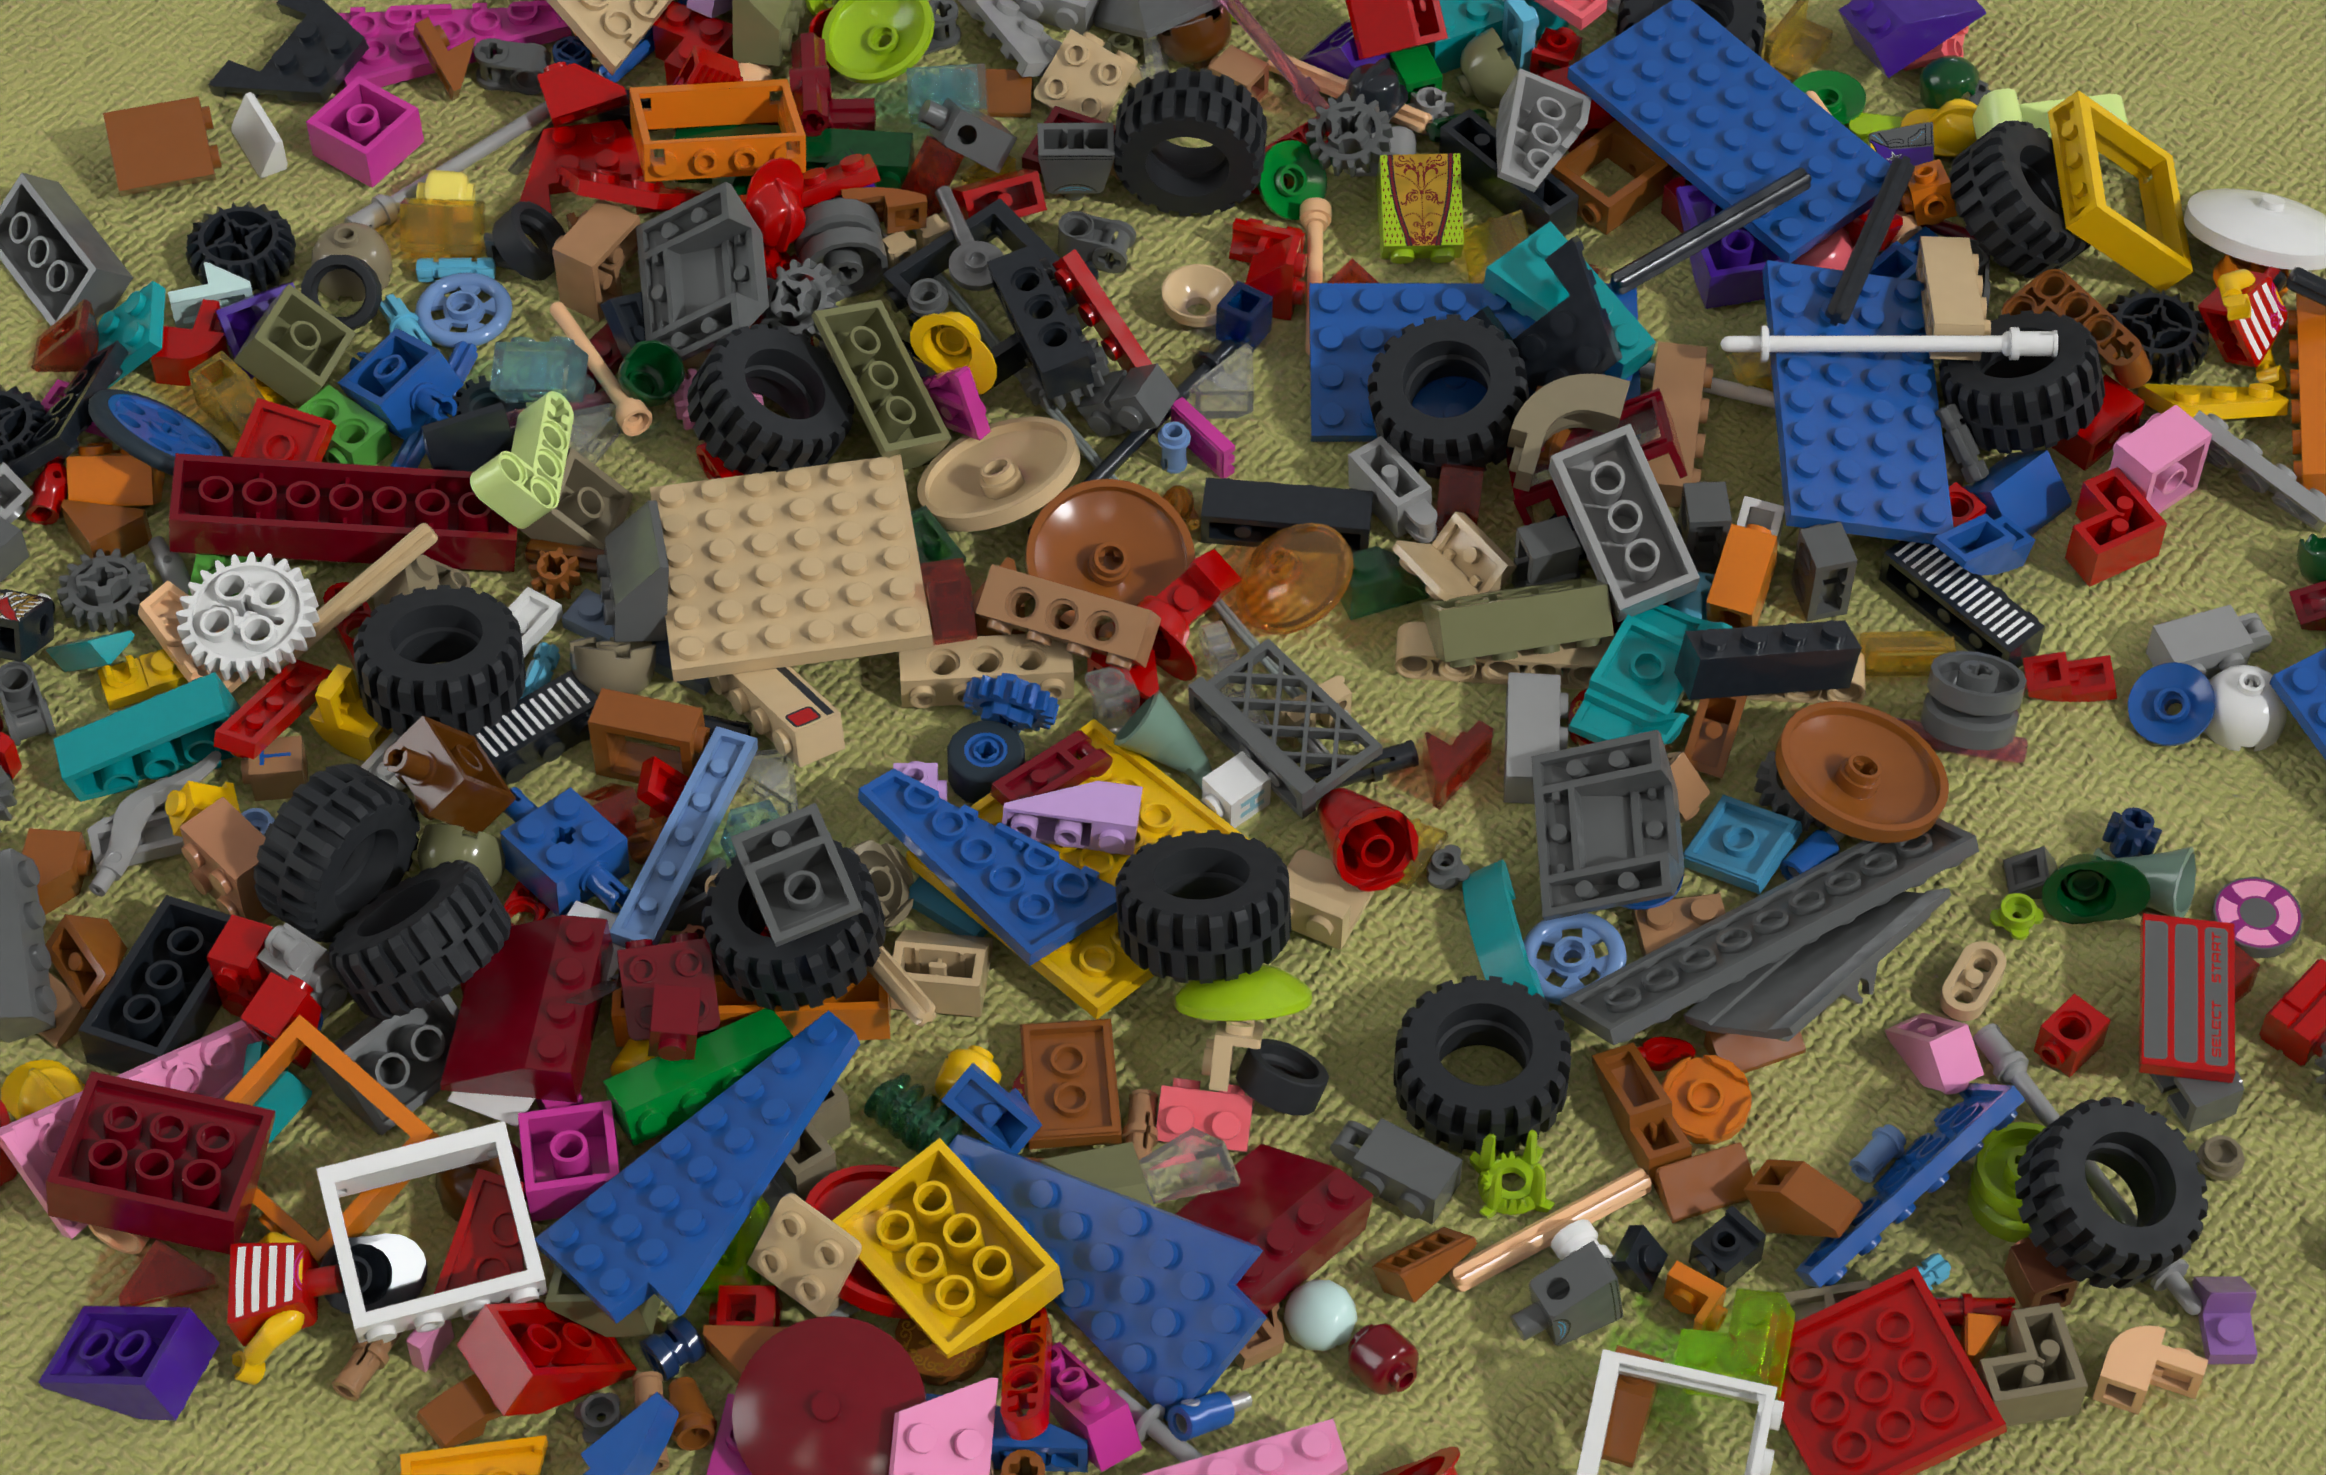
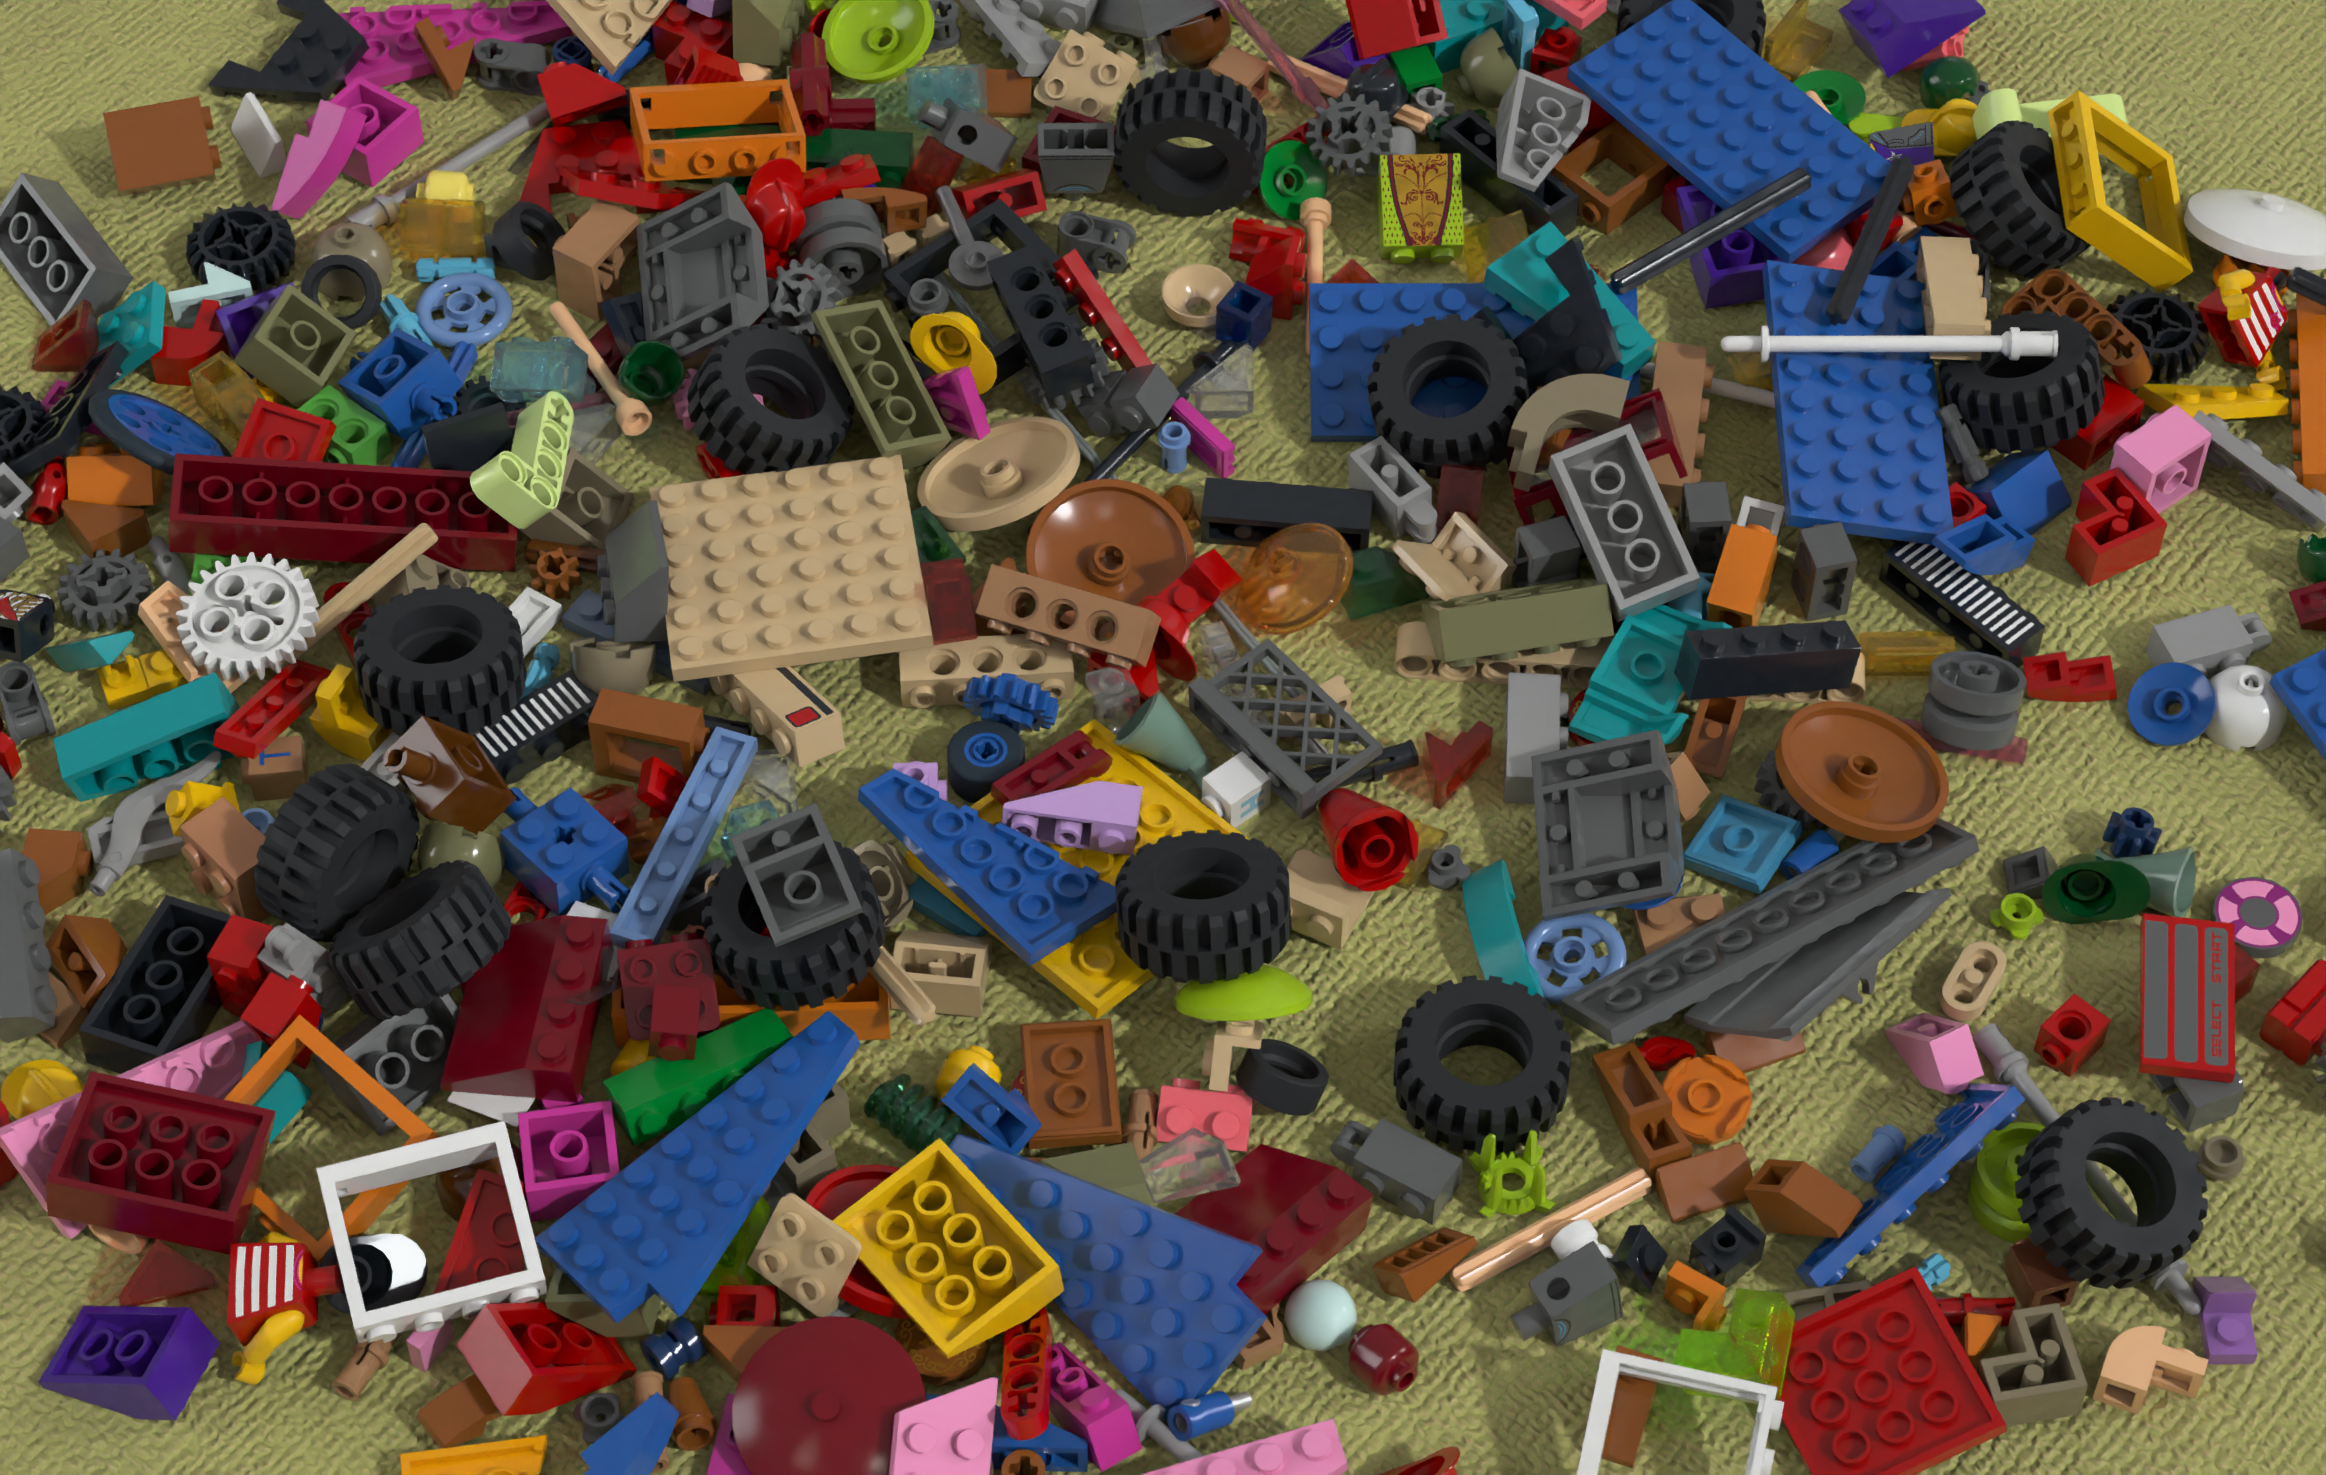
(317, 158): none -> dark pink slope

